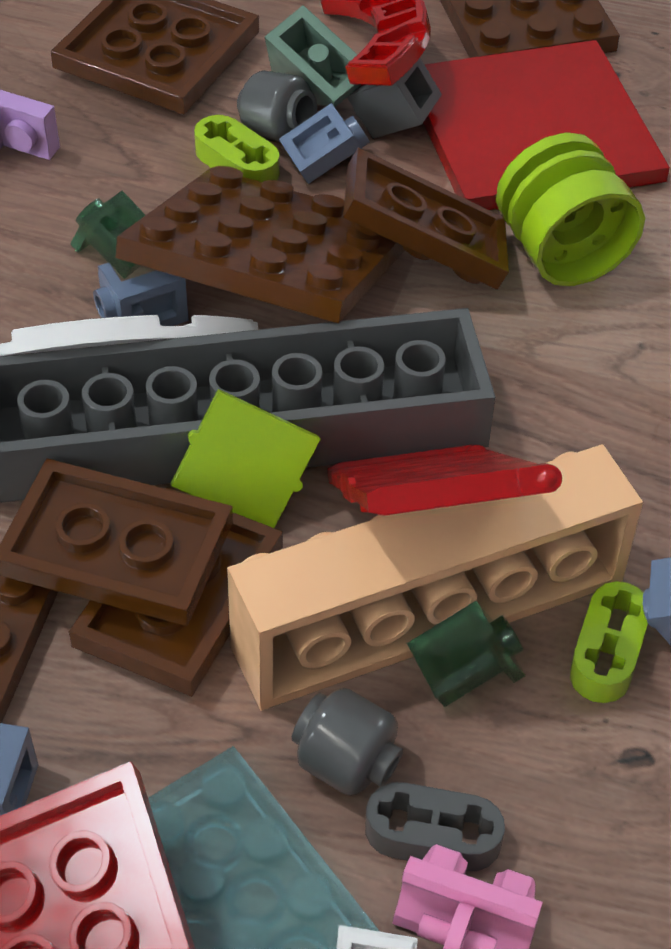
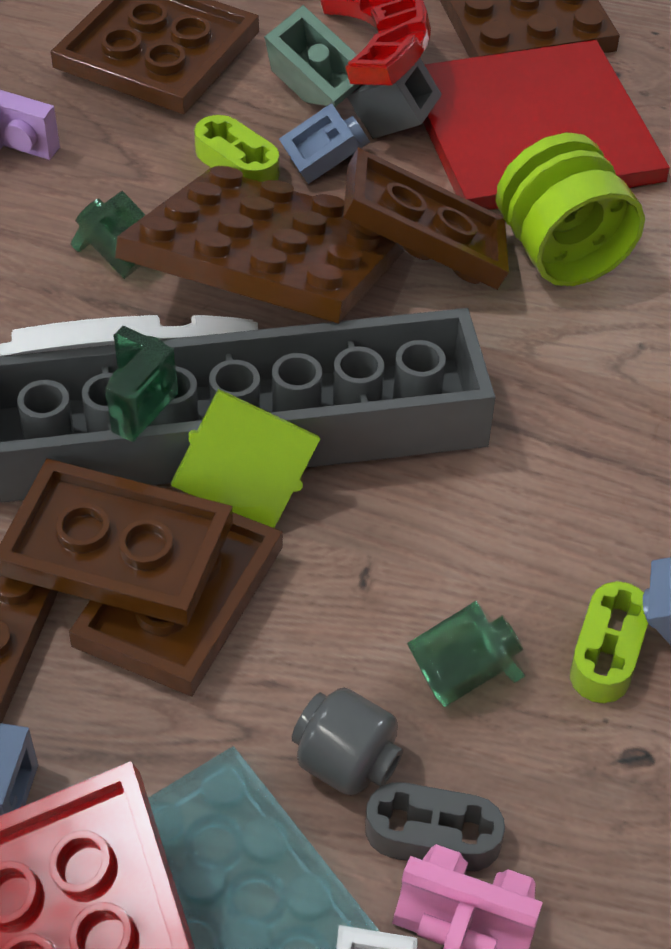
(141, 383): none -> clear green bracket
(143, 295): sand blue bracket -> none
(275, 103): dark grey head -> none
(366, 591): light nougat brick -> none
(439, 479): red door -> none

